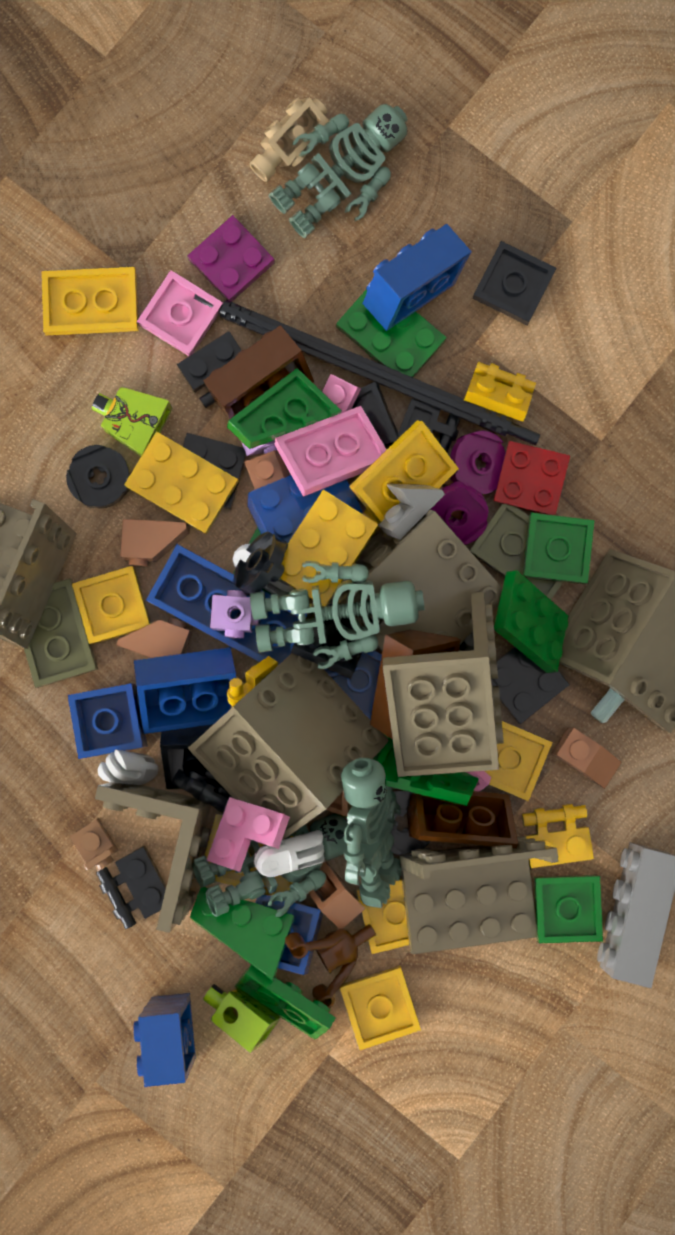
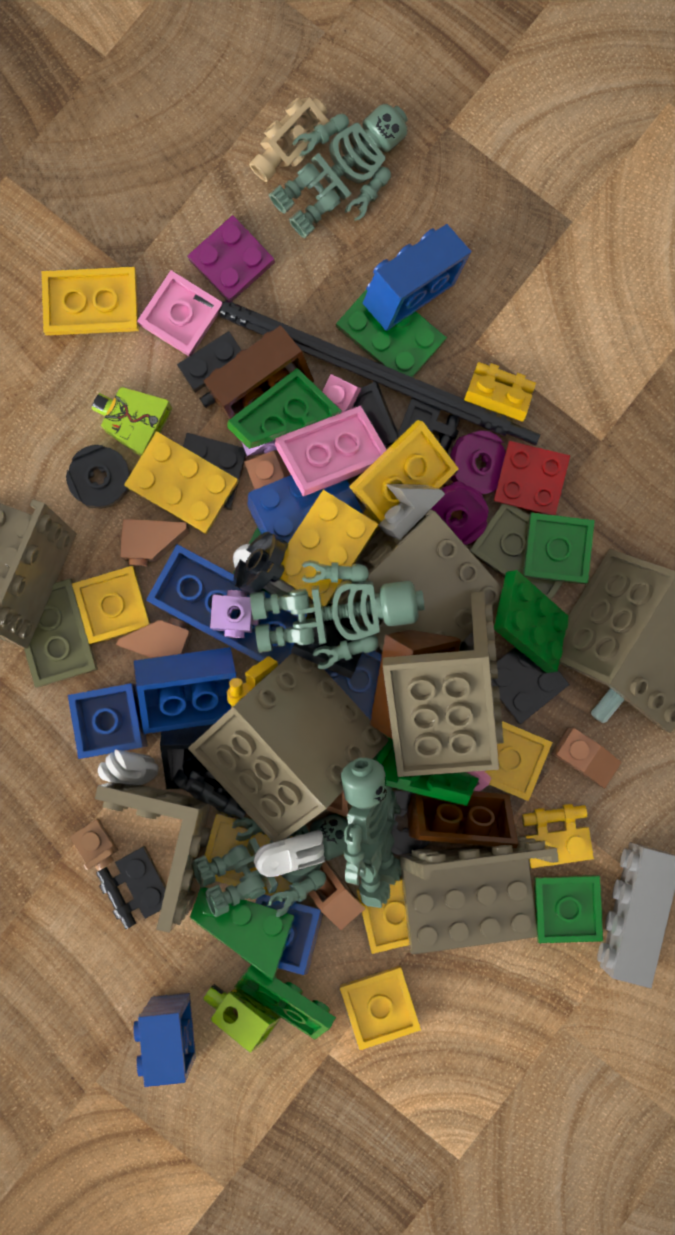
(239, 826): bright pink plate -> none
(334, 950): reddish brown piece -> none
(514, 283): black plate -> none

